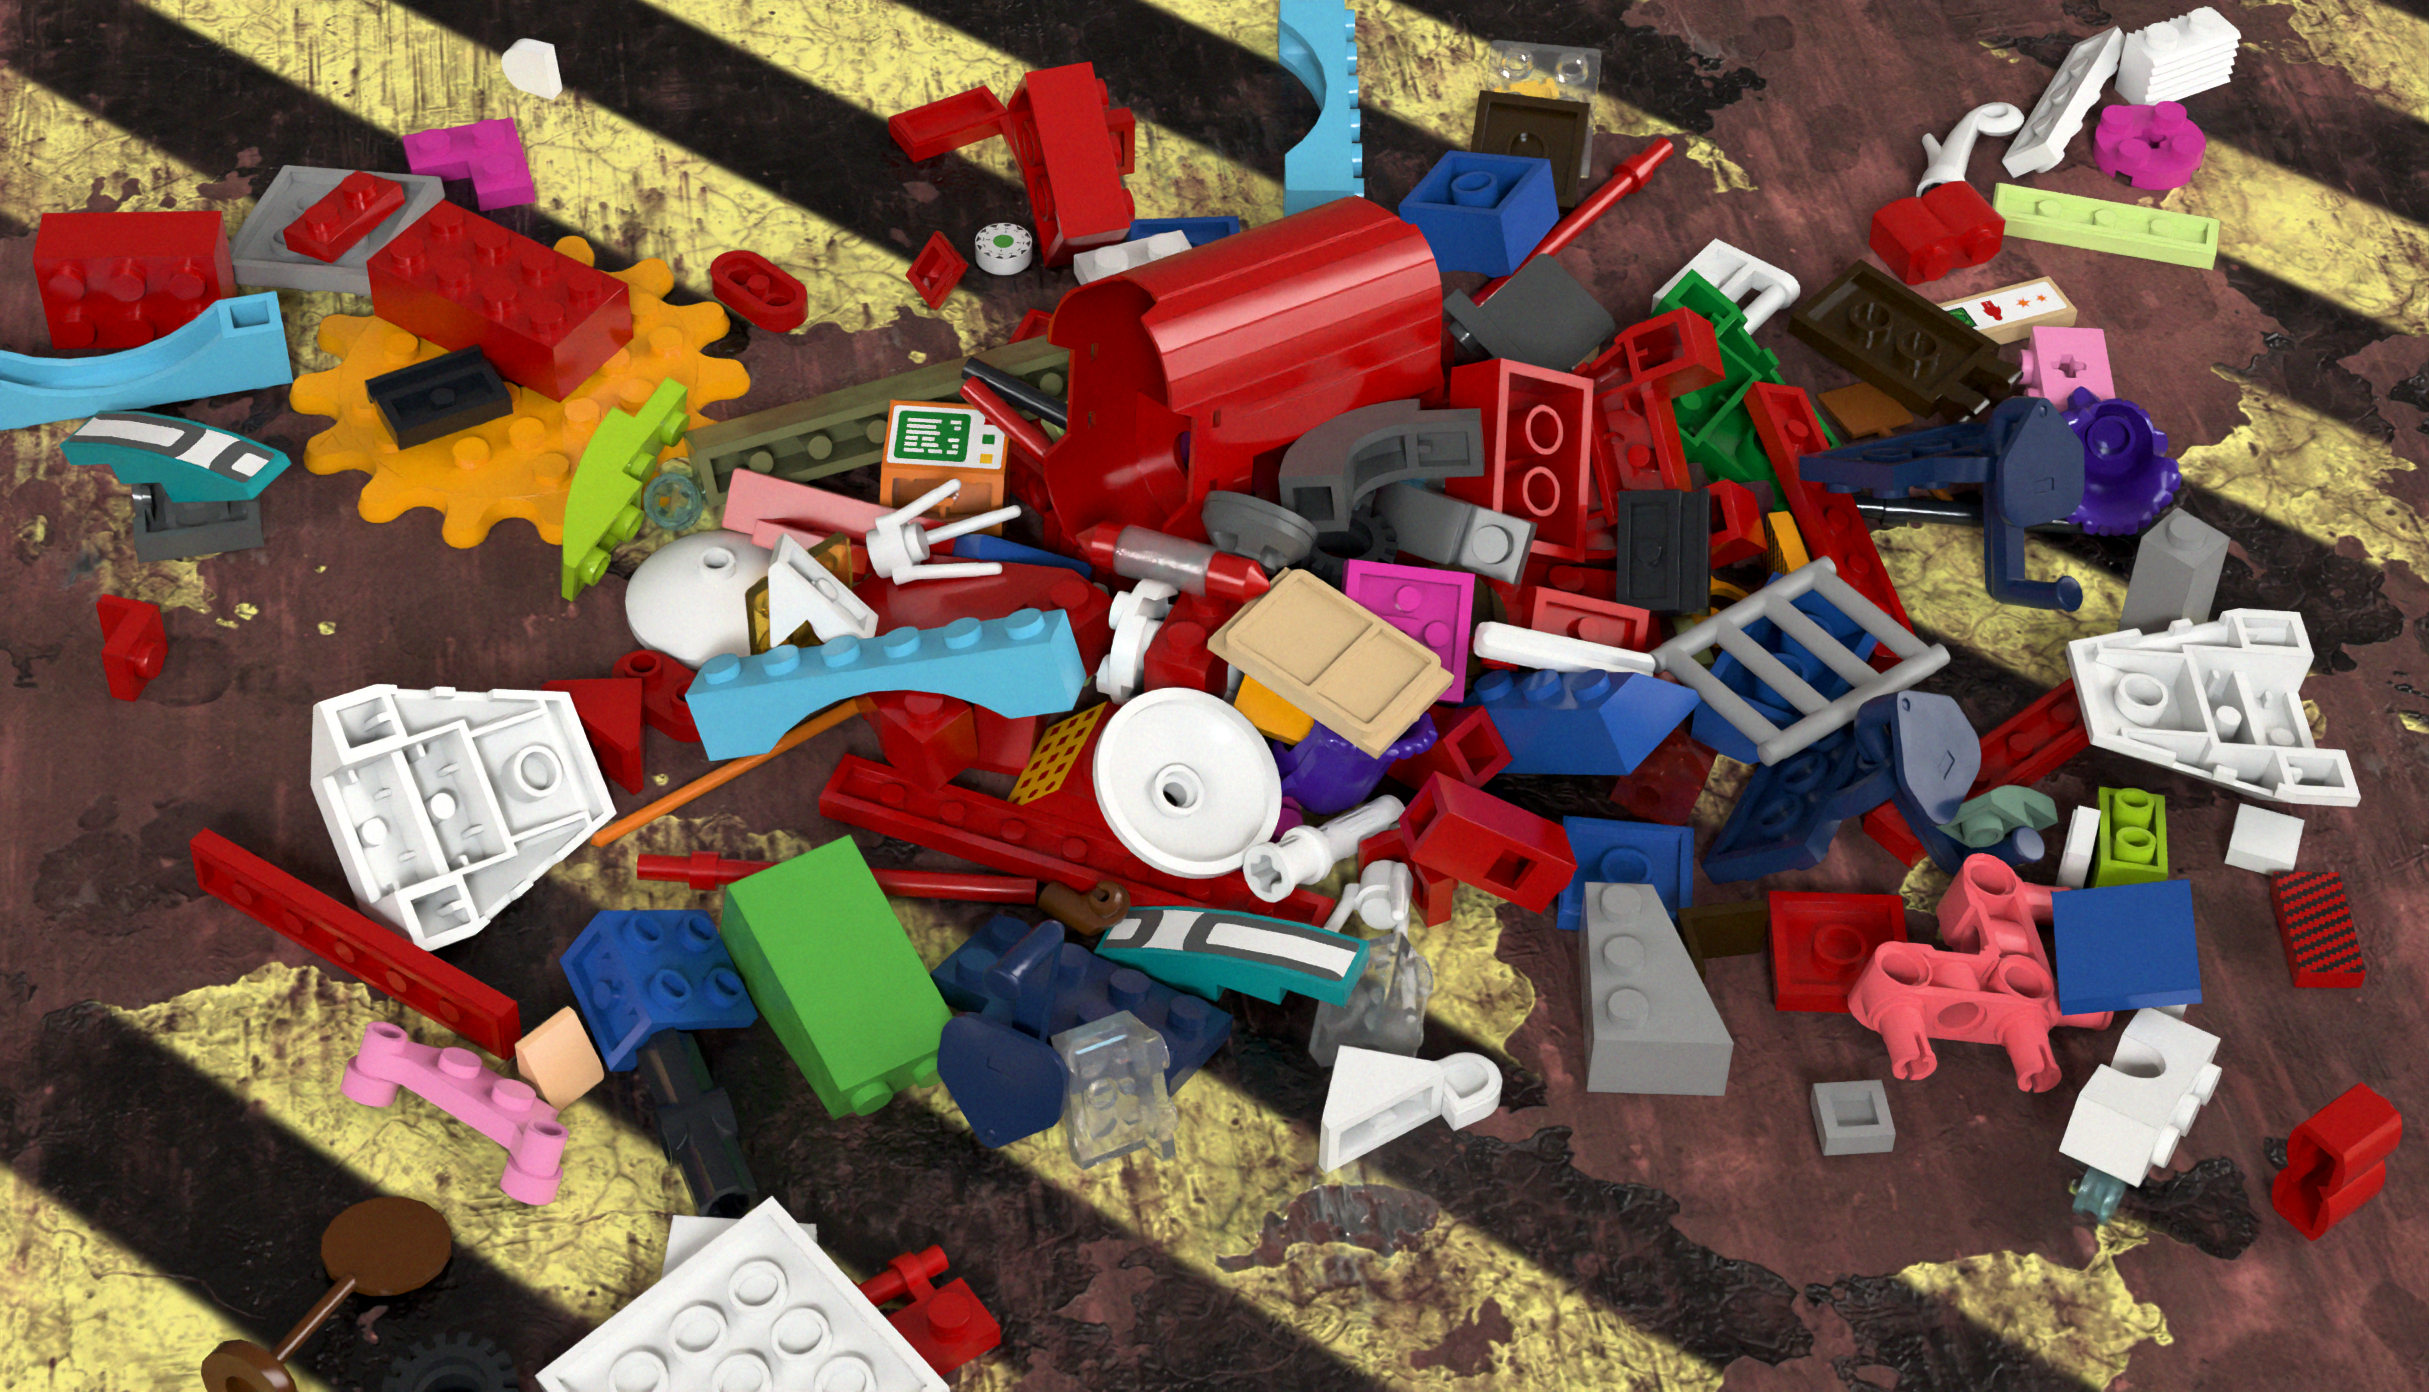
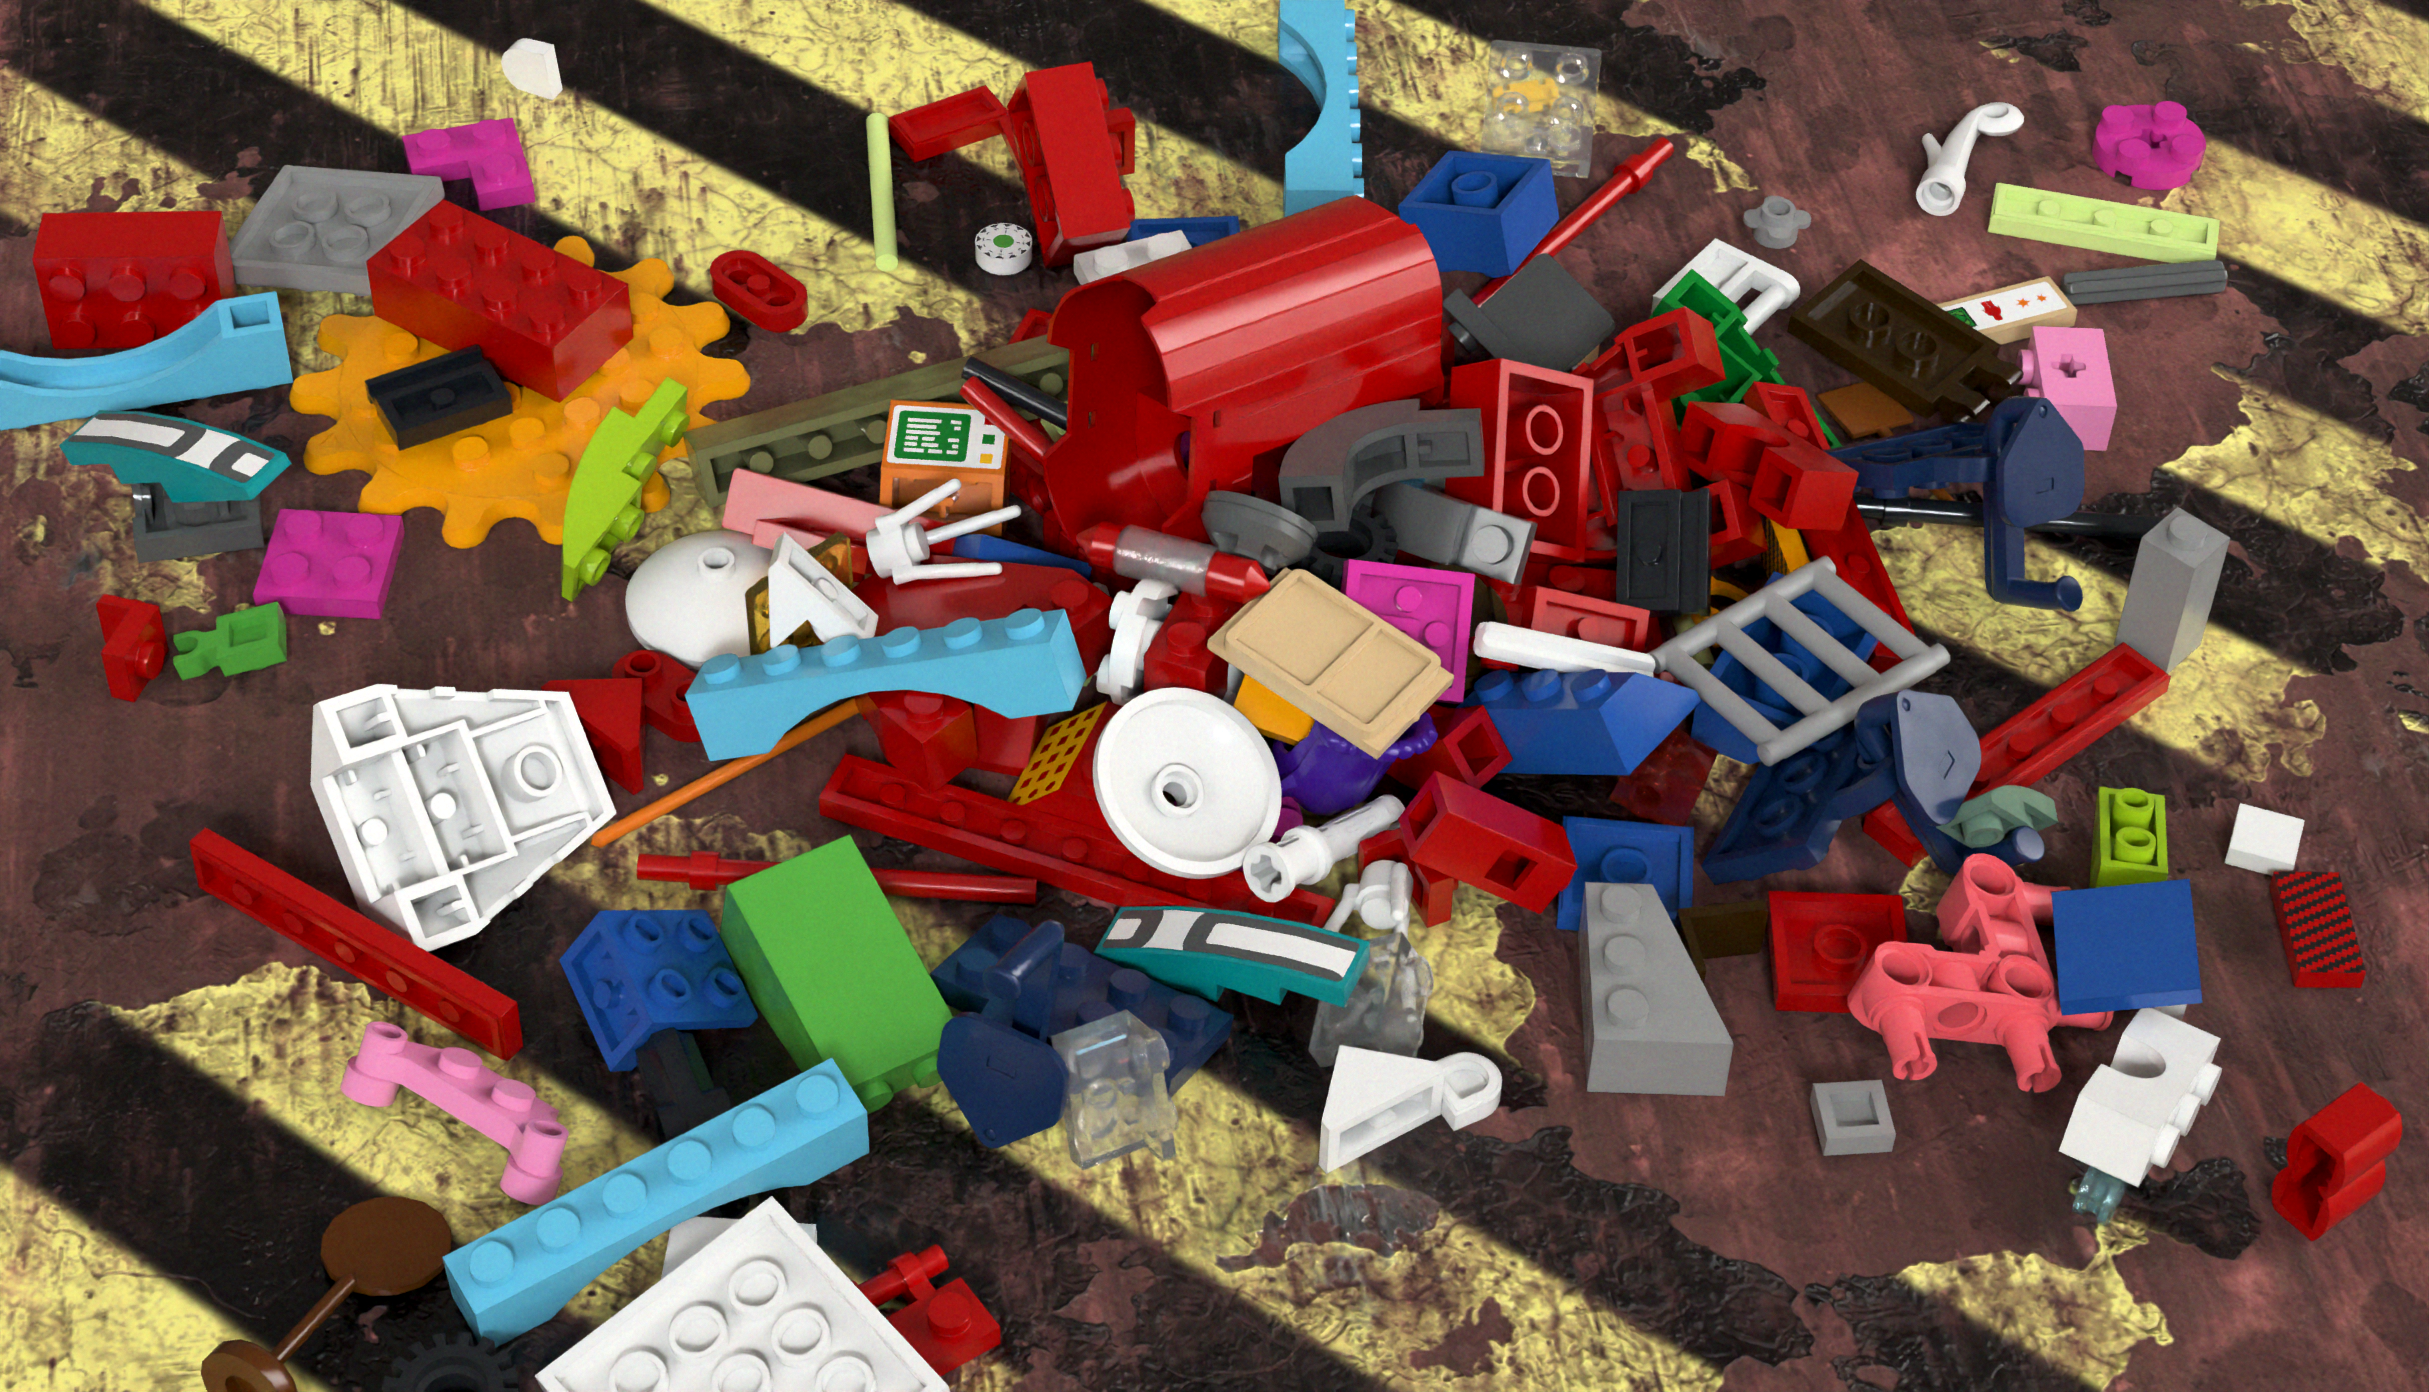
(239, 644): none -> bright green plate
(330, 563): none -> dark pink plate
(344, 216): red plate -> none
(550, 1254): none -> medium azure arch
(559, 1060): light nougat slope -> none
(663, 487): clear light blue bush -> none
(881, 192): none -> yellowish green bar
(937, 270): red slope -> none
(1089, 912): reddish brown arm -> none
(1536, 129): dark brown plate -> none
(1776, 222): none -> light grey plate
(1787, 474): none -> red arch
(1936, 232): red brick -> none
(2065, 103): white plate -> none
(2078, 848): white tile -> none
(2122, 464): dark purple hair -> none
(2144, 282): none -> dark grey axle
(2177, 58): white brick -> none
(2213, 705): white wedge -> none

